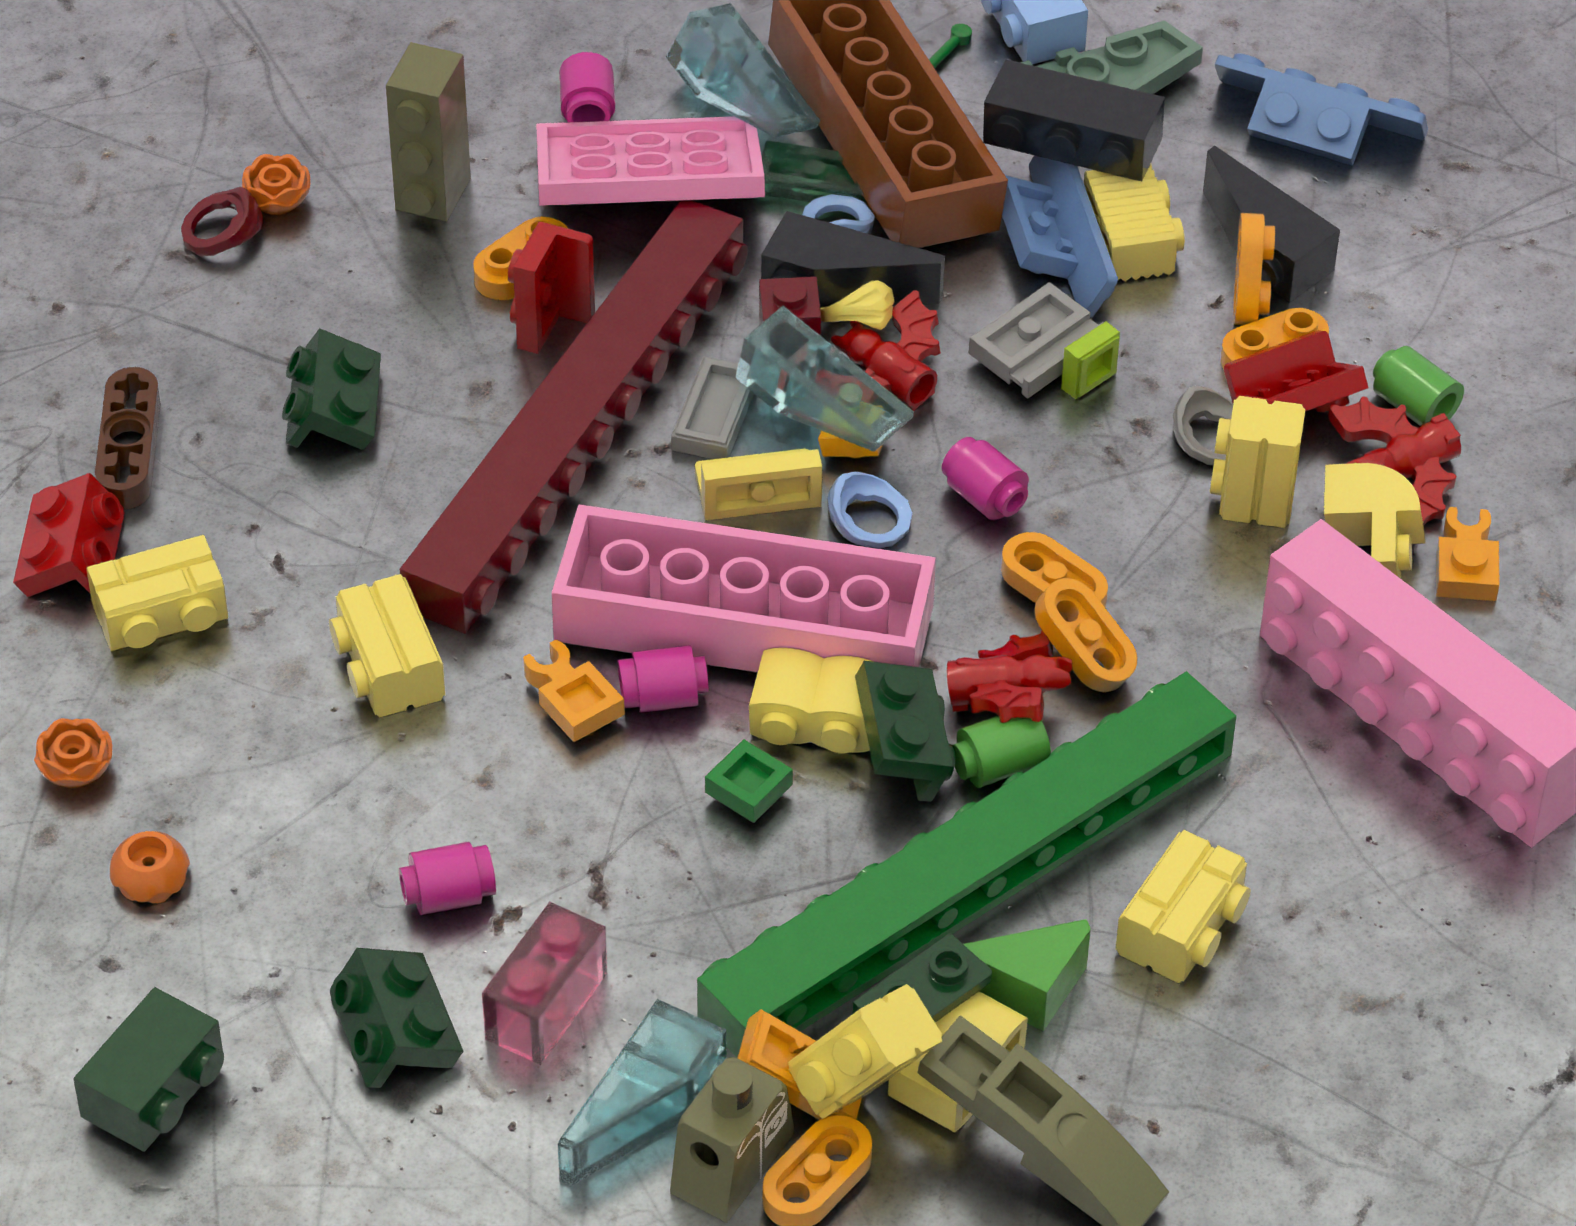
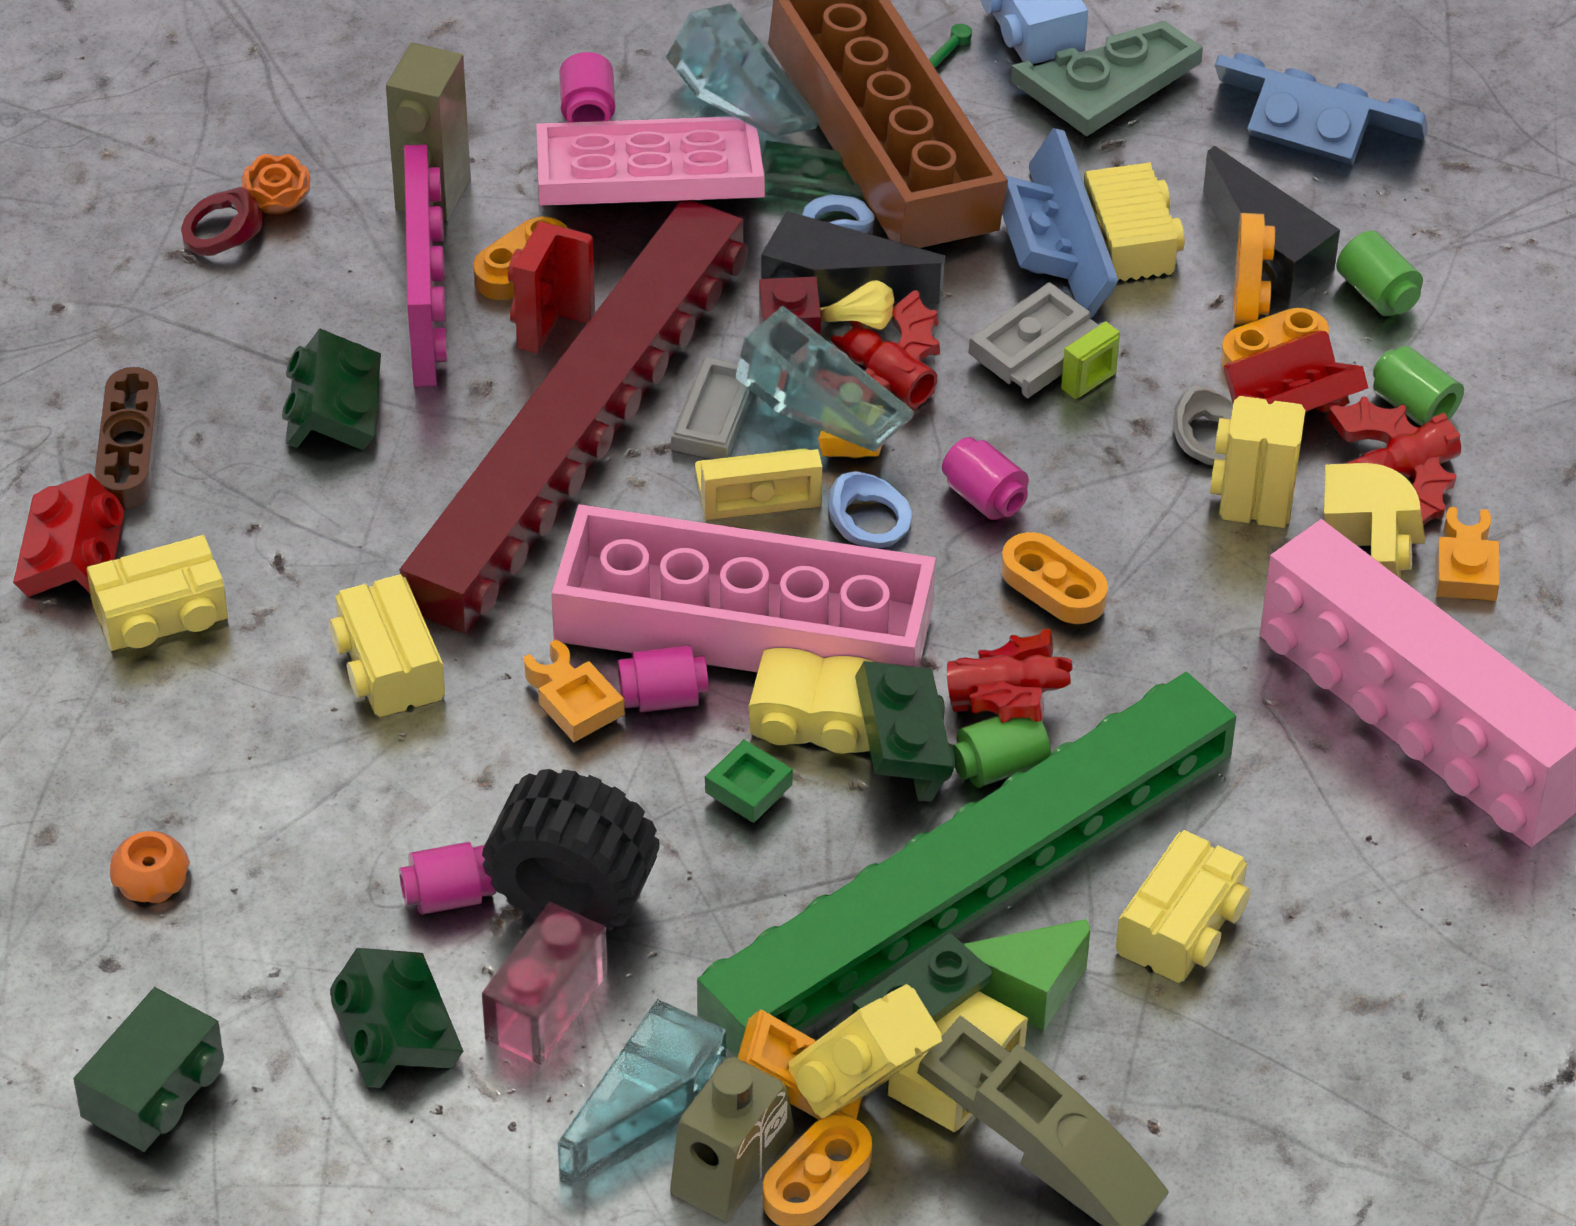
(73, 752): orange plate -> none
(424, 265): none -> dark pink plate
(572, 846): none -> black tyre
(1073, 120): black brick -> none
(1087, 635): light orange plate -> none
(1380, 274): none -> bright green brick

